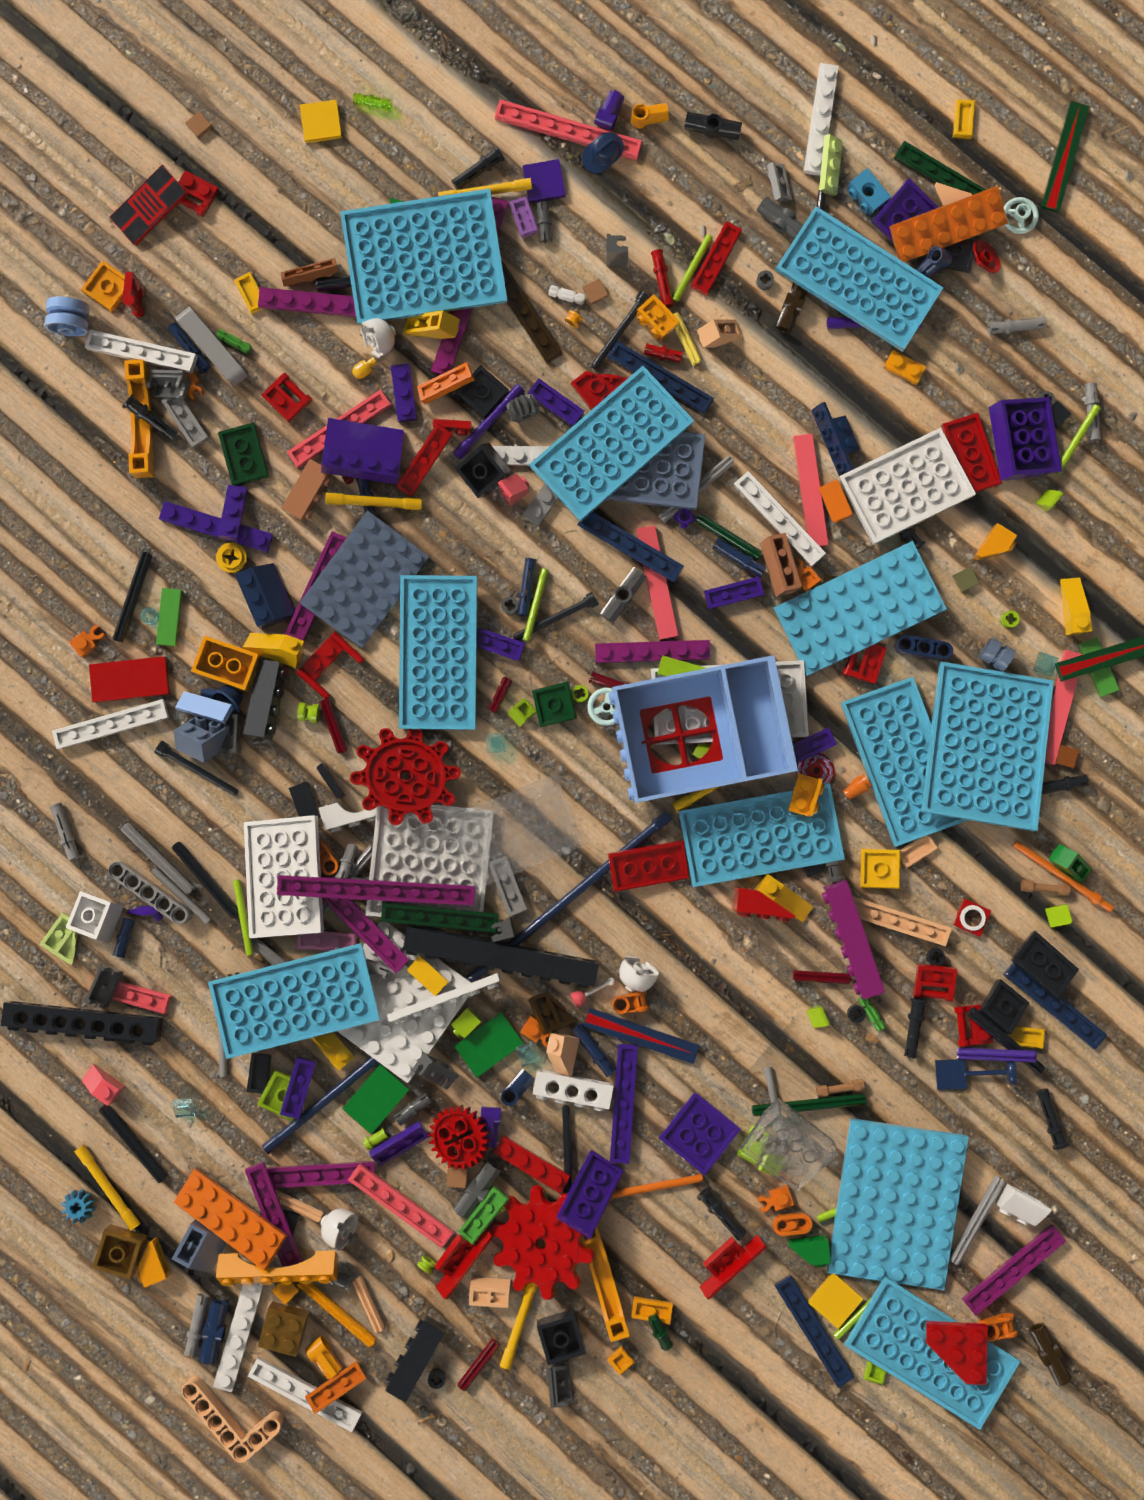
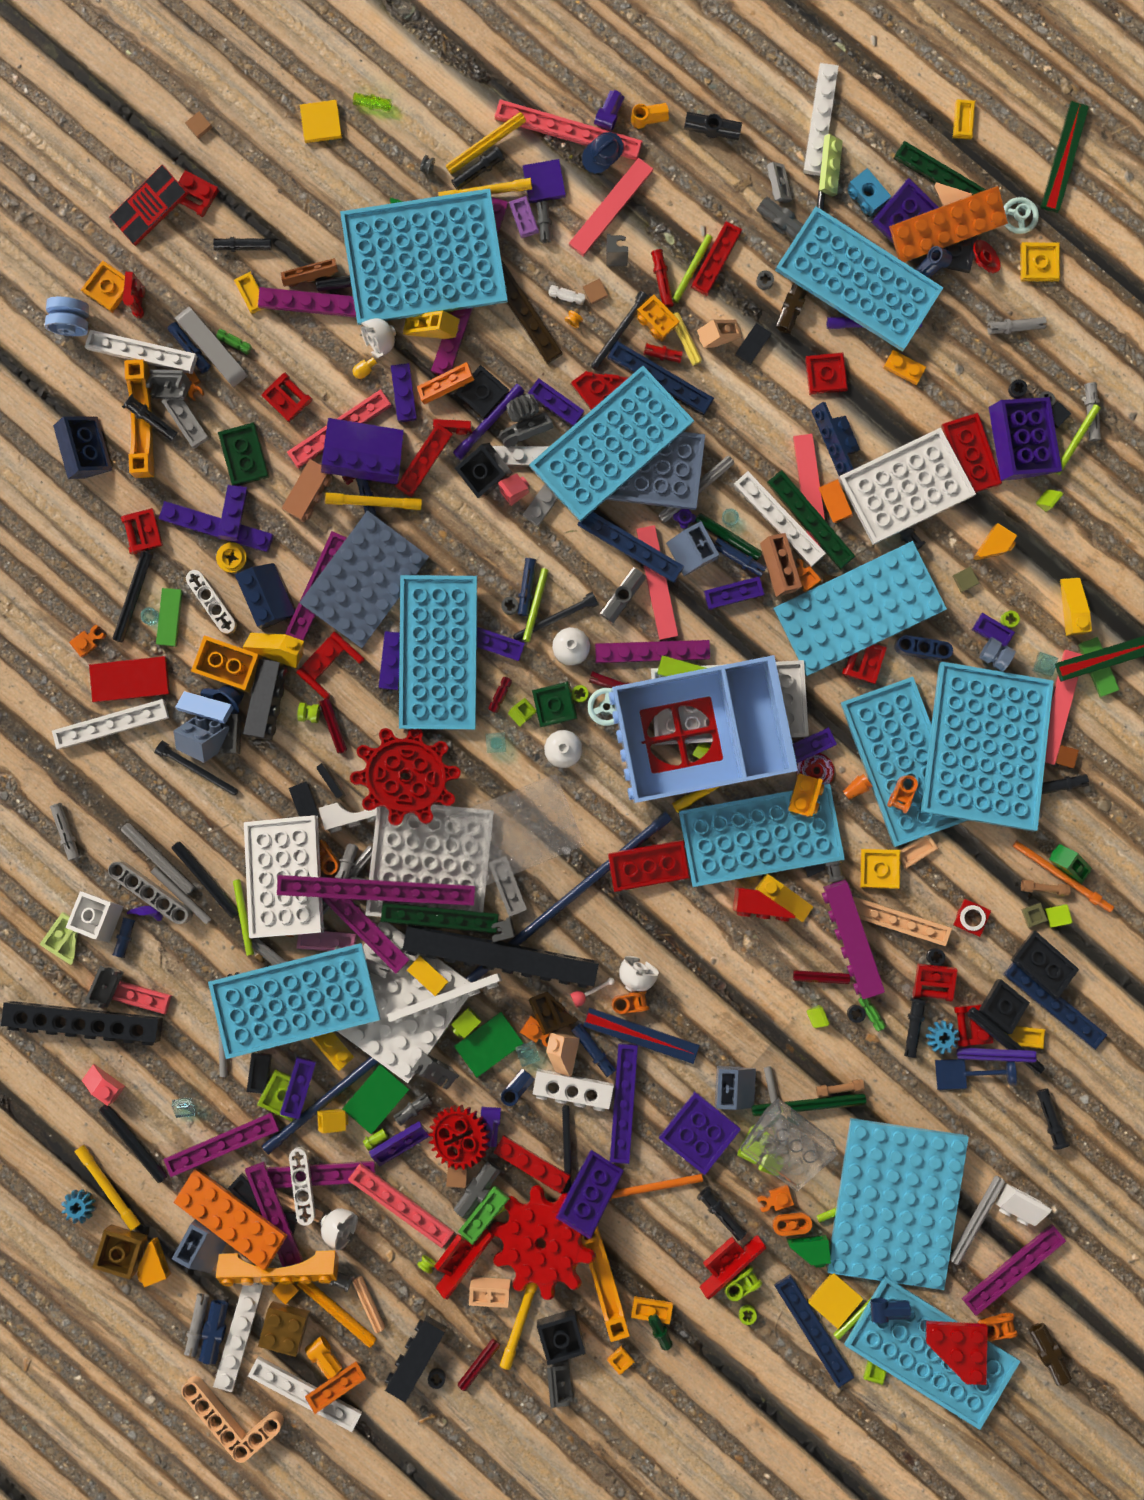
(82, 446): none -> dark blue slope
(147, 529): none -> red plate
(211, 602): none -> white beam
(221, 1144): none -> magenta plate
(242, 244): none -> black pin
(243, 1191): none -> black tile
(302, 1186): none -> white beam
(332, 1121): none -> yellow brick
(390, 661): none -> dark purple plate
(427, 164): none -> dark grey bush
(485, 143): none -> yellow axle
(526, 429): none -> dark grey hinge
(563, 749): none -> white cylinder
(571, 646): none -> white cylinder
(611, 207): none -> coral tile
(693, 548): none -> sand blue slope
(724, 517): none -> clear light blue bush
(735, 1087): none -> sand blue slope
(741, 1314): none -> lime bush
(743, 1283): none -> lime piece
(753, 344): none -> black tile
(811, 519): none -> dark green tile
(826, 373): none -> red tile
(885, 1310): none -> dark blue piece
(903, 795): none -> orange piece
(939, 1030): none -> dark azure gear
(990, 628): none -> dark purple tile
(1022, 384): none -> black bush
(1034, 915): none -> olive tile
(1040, 261): none -> yellow tile

